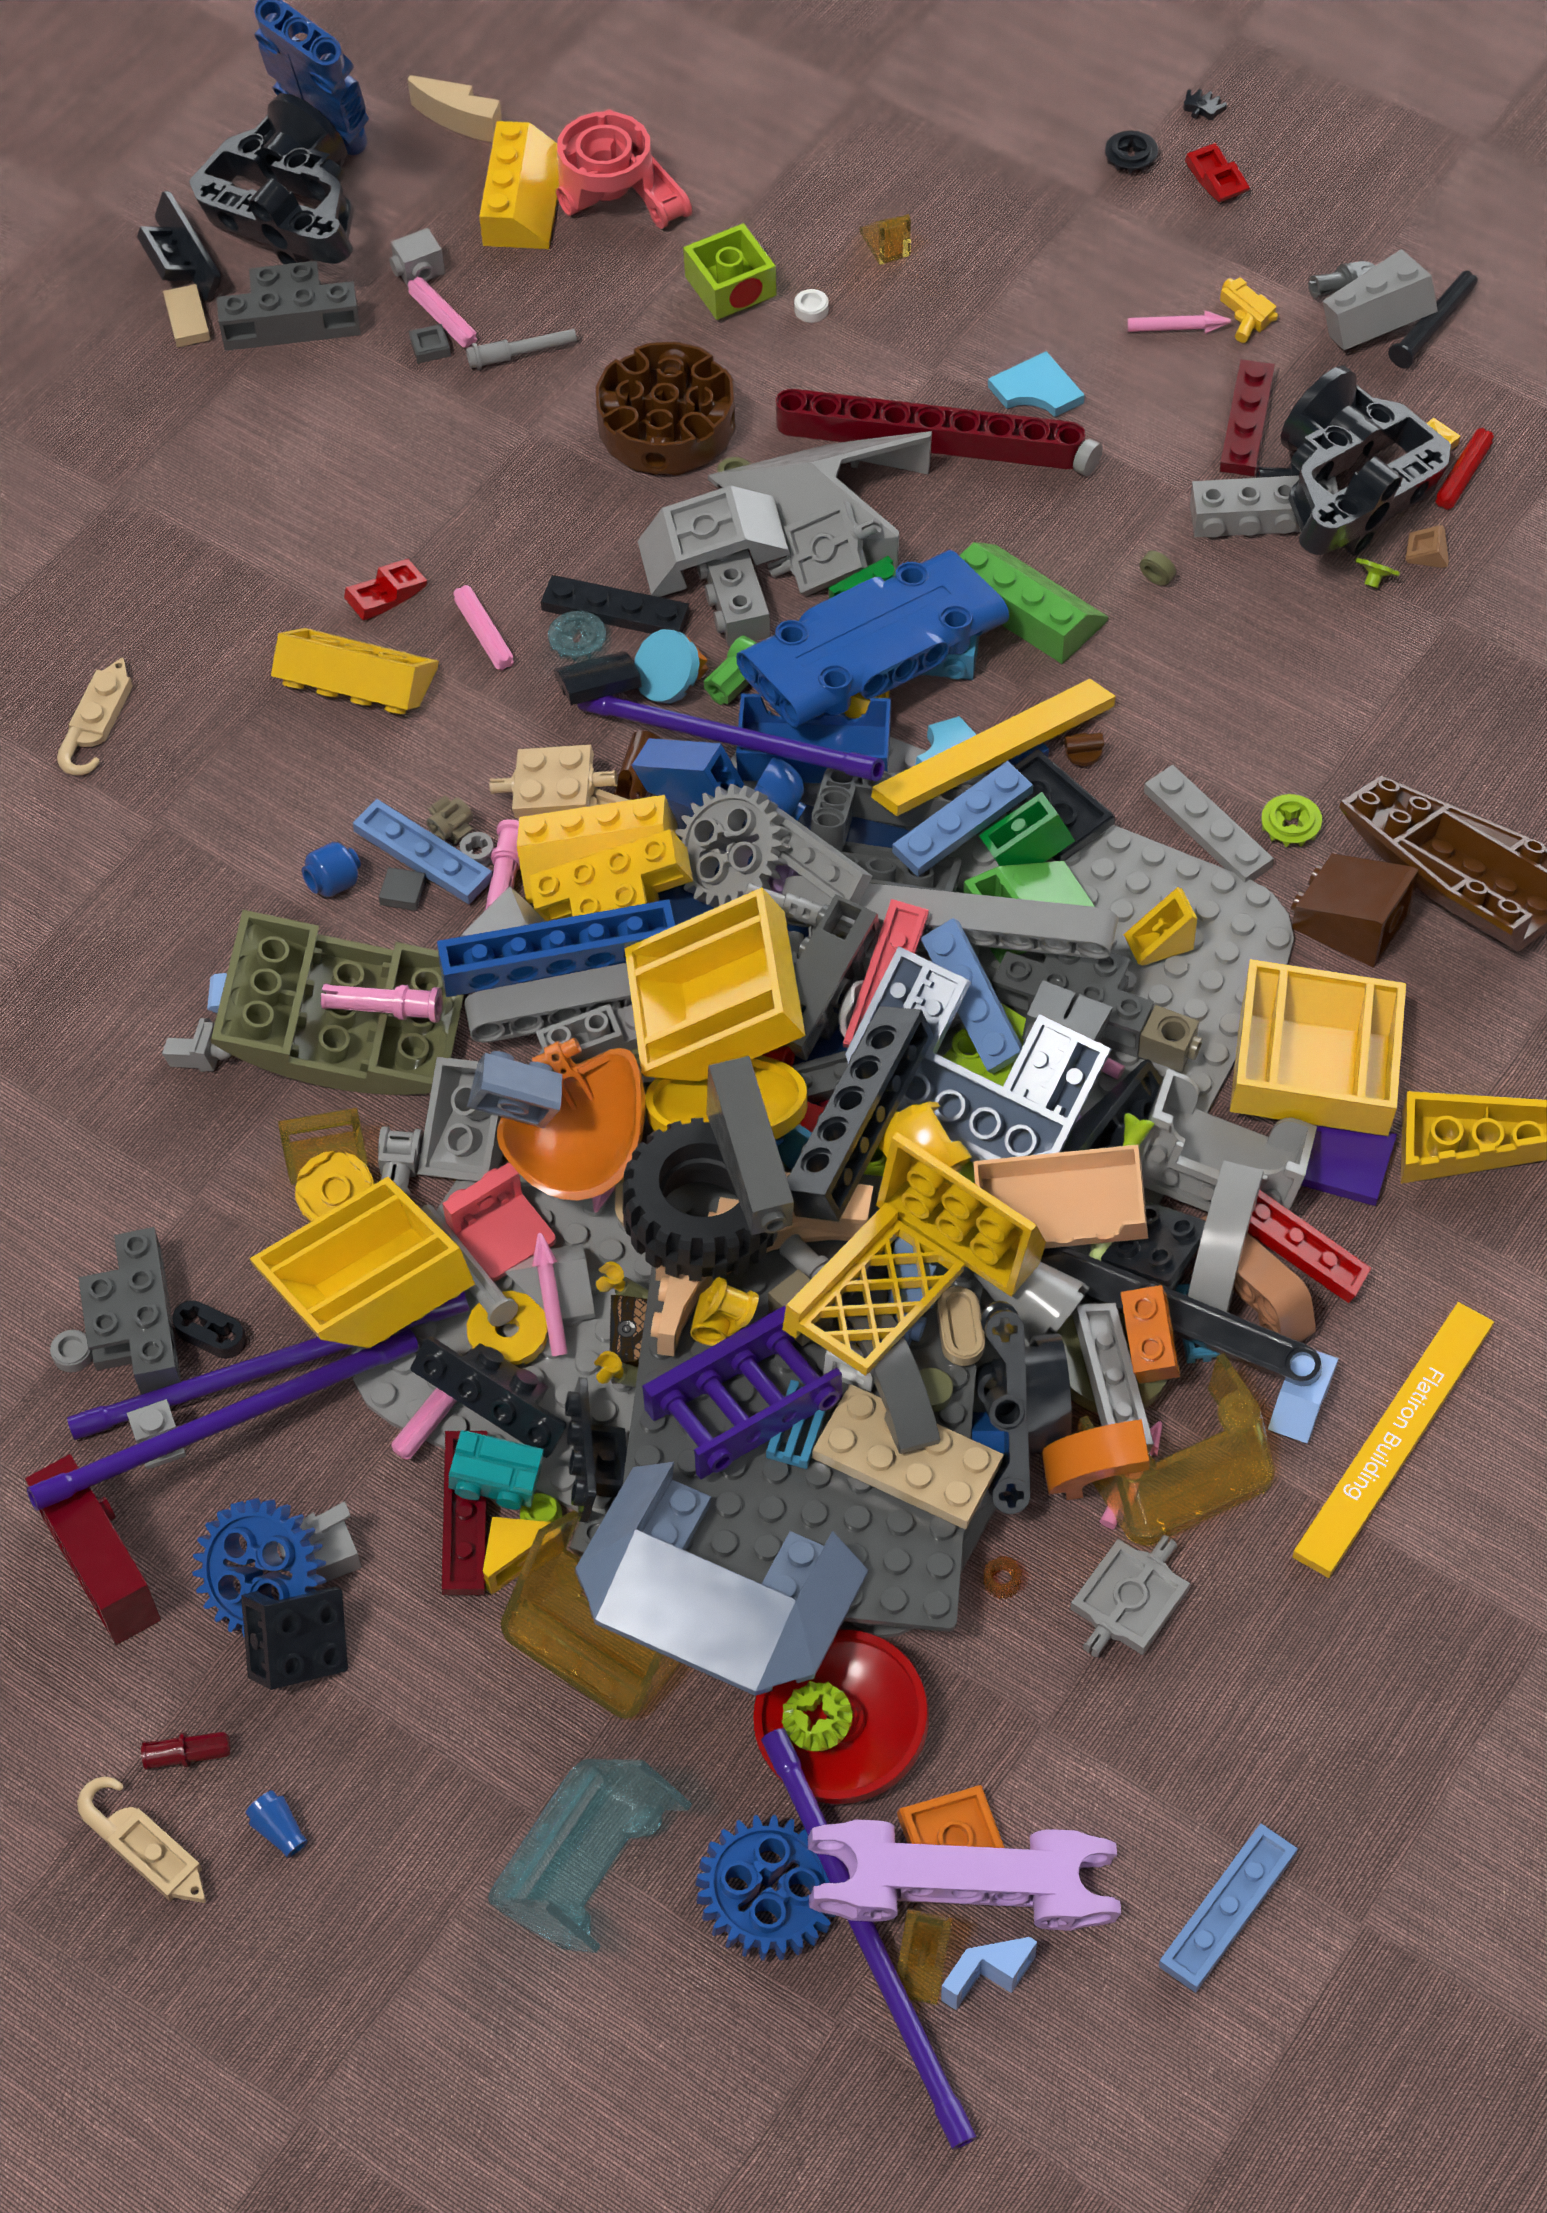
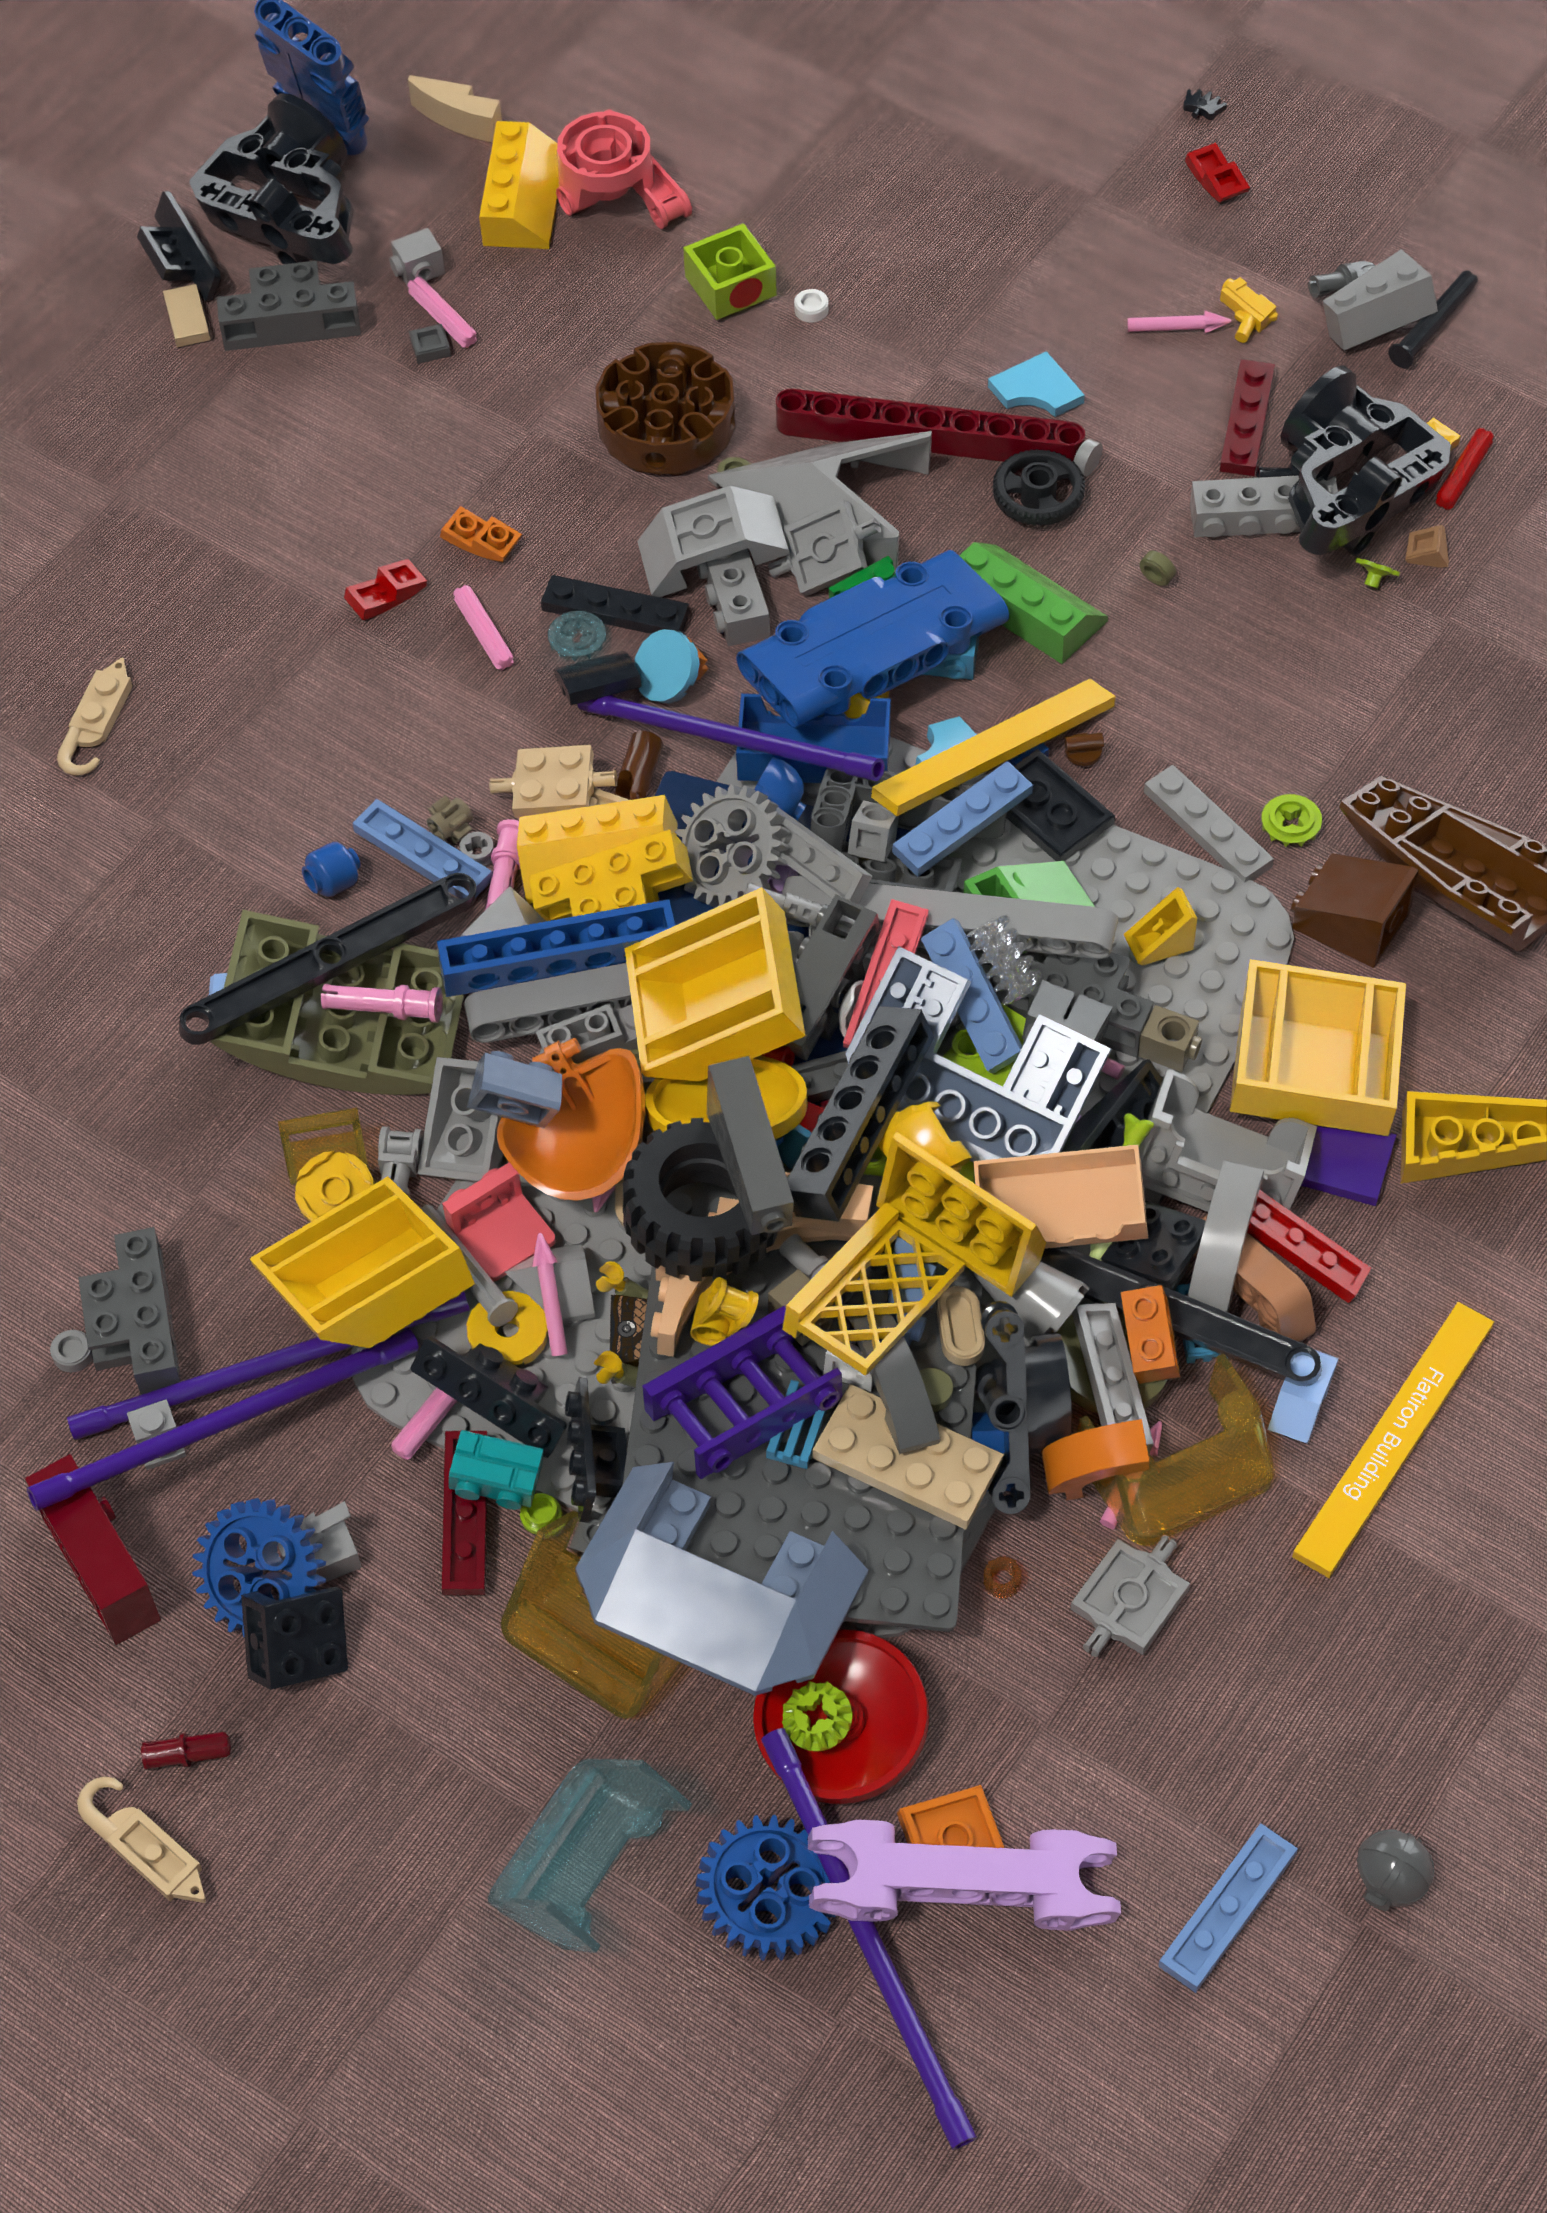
(195, 1052): light grey piece -> none
(205, 1336): black beam -> none
(276, 1823): blue cone -> none
(306, 970): none -> black beam
(352, 669): yellow slope -> none
(402, 889): dark grey tile -> none
(480, 537): none -> orange slope
(502, 350): light grey pin -> none
(508, 1549): yellow slope -> none
(685, 769): blue slope -> none
(727, 679): bright green piece -> none
(872, 832): none -> light grey brick
(888, 238): clear yellow slope -> none
(924, 1955): clear yellow slope -> none
(999, 1962): light blue slope -> none
(1005, 958): none -> clear piece
(1028, 834): green brick -> none
(1037, 487): none -> black wheel
(1143, 146): black gear -> none
(1394, 1869): none -> dark grey cap

